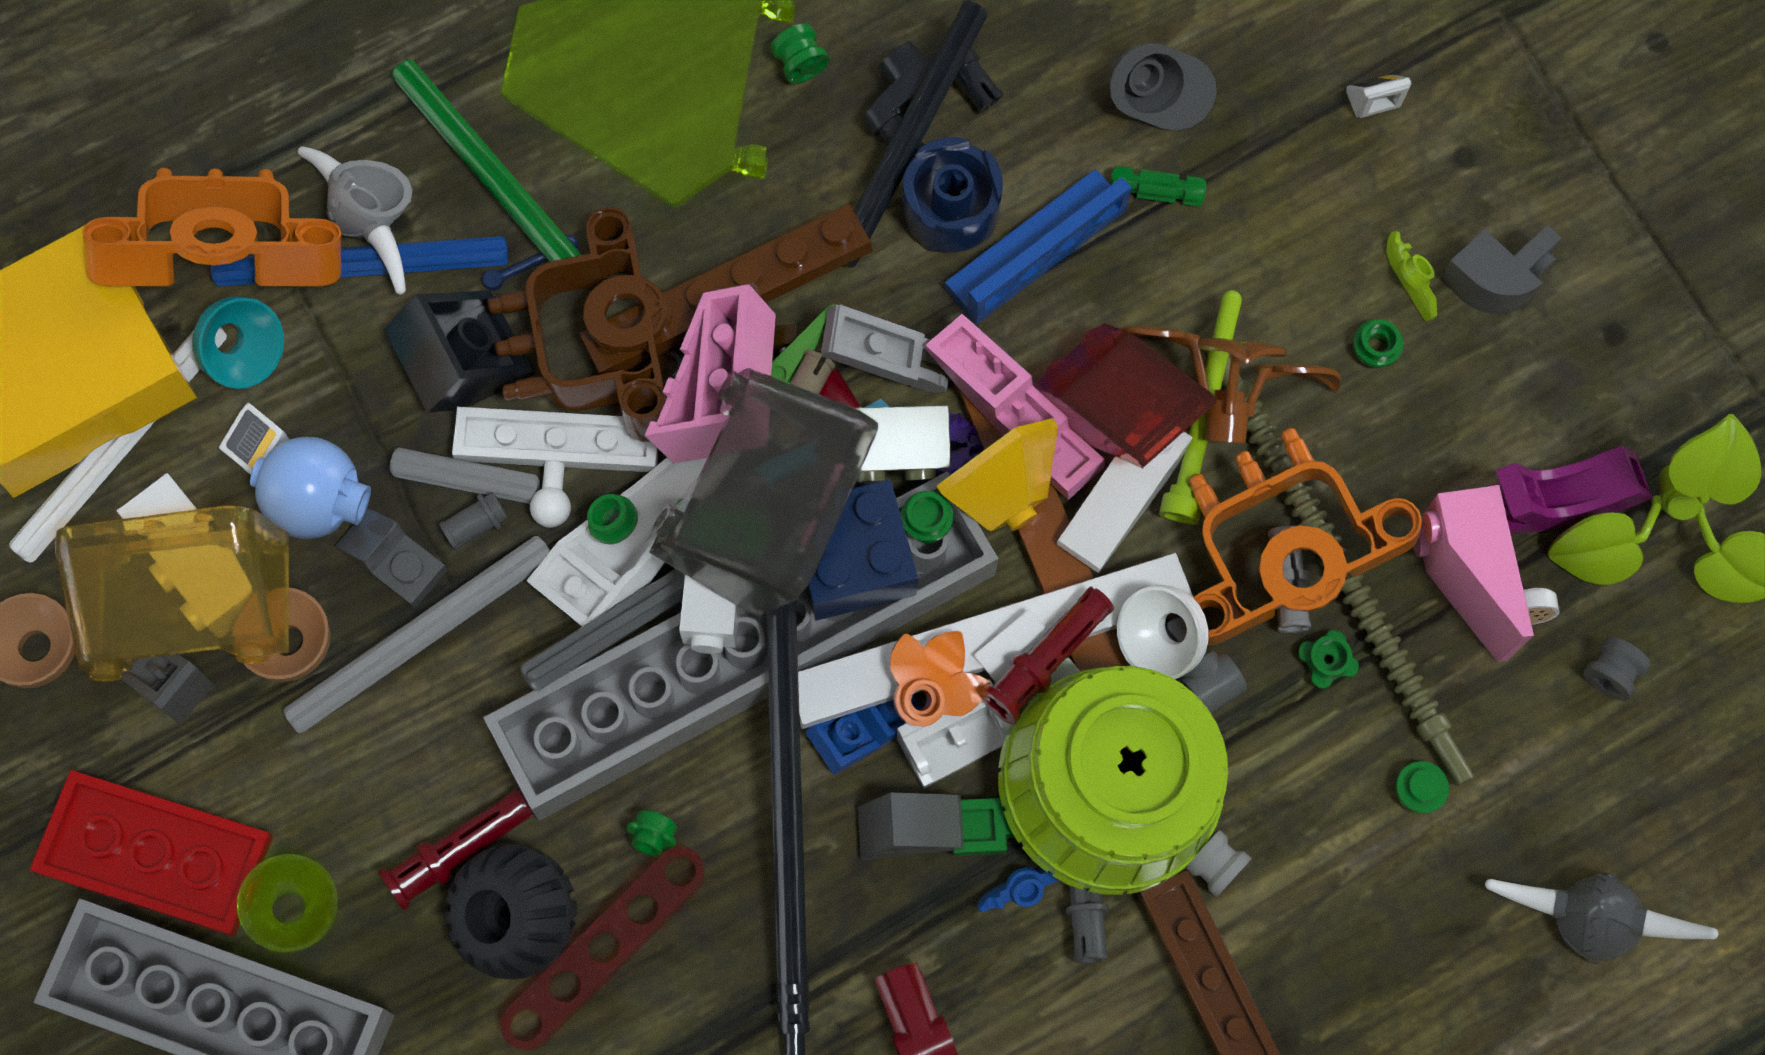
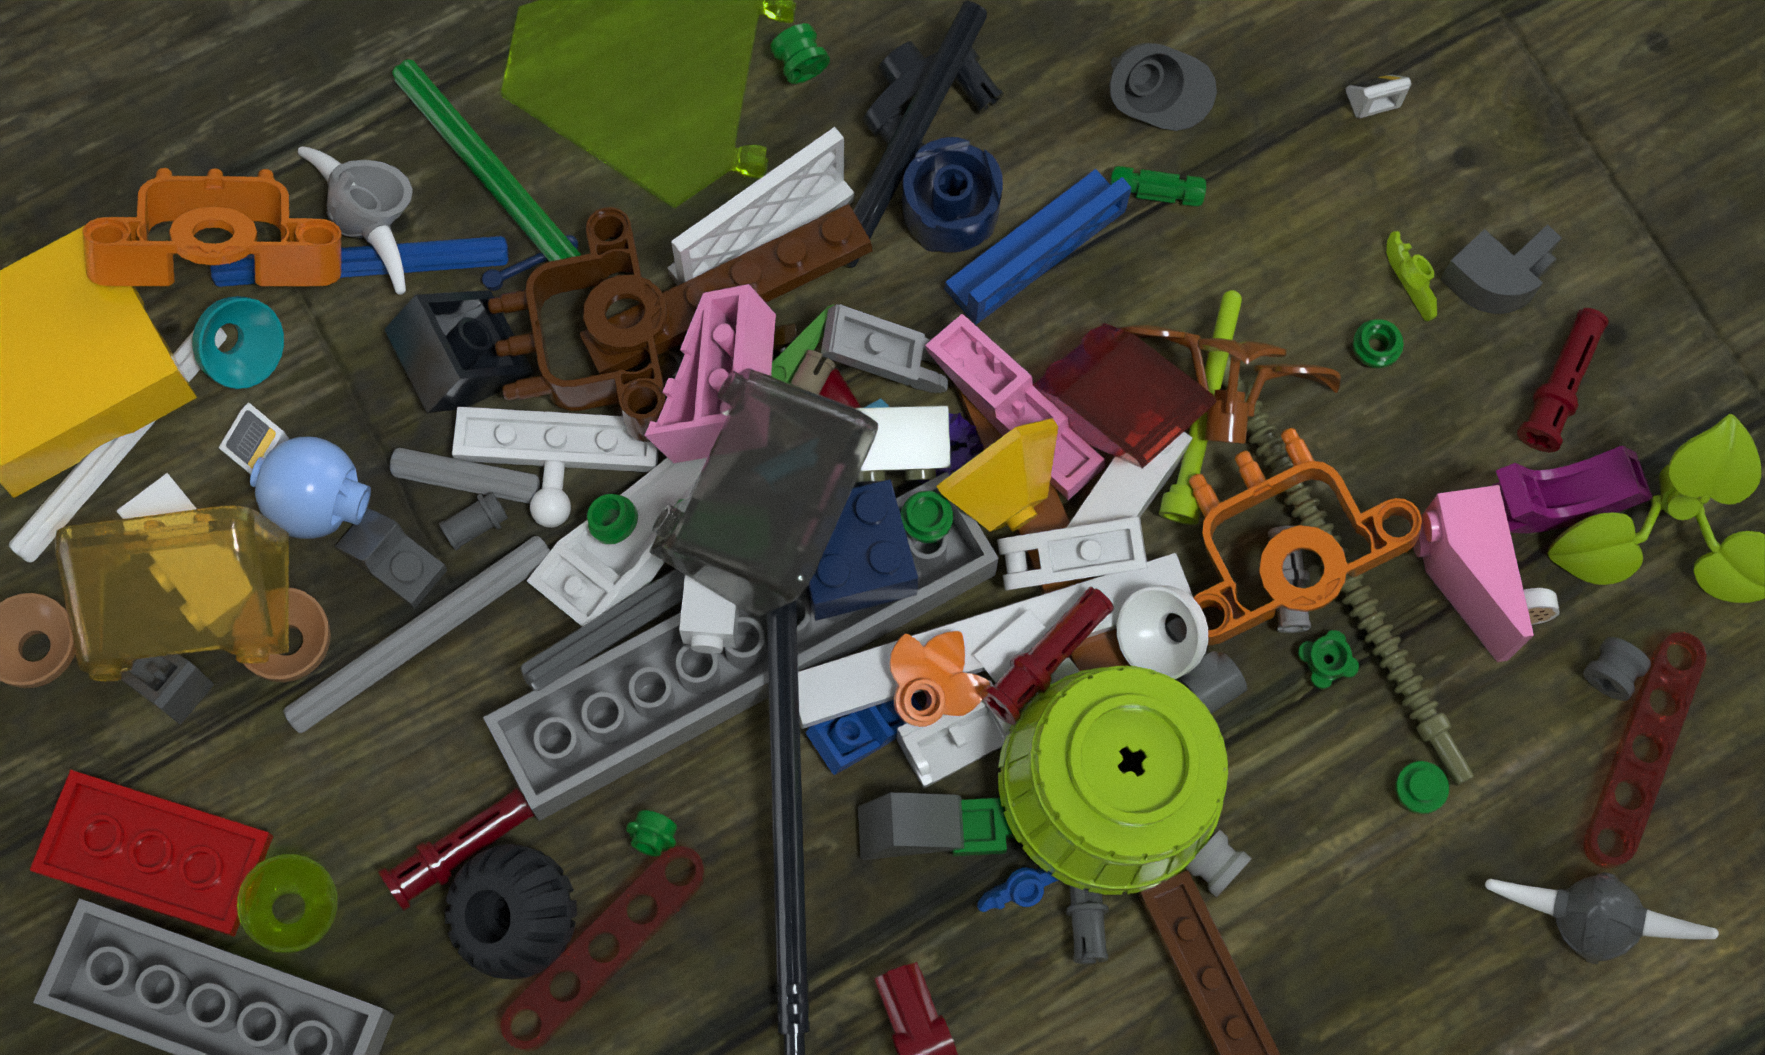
(778, 203): none -> white fence
(1075, 553): none -> white plate
(1557, 397): none -> dark red pin
(1627, 767): none -> clear red beam

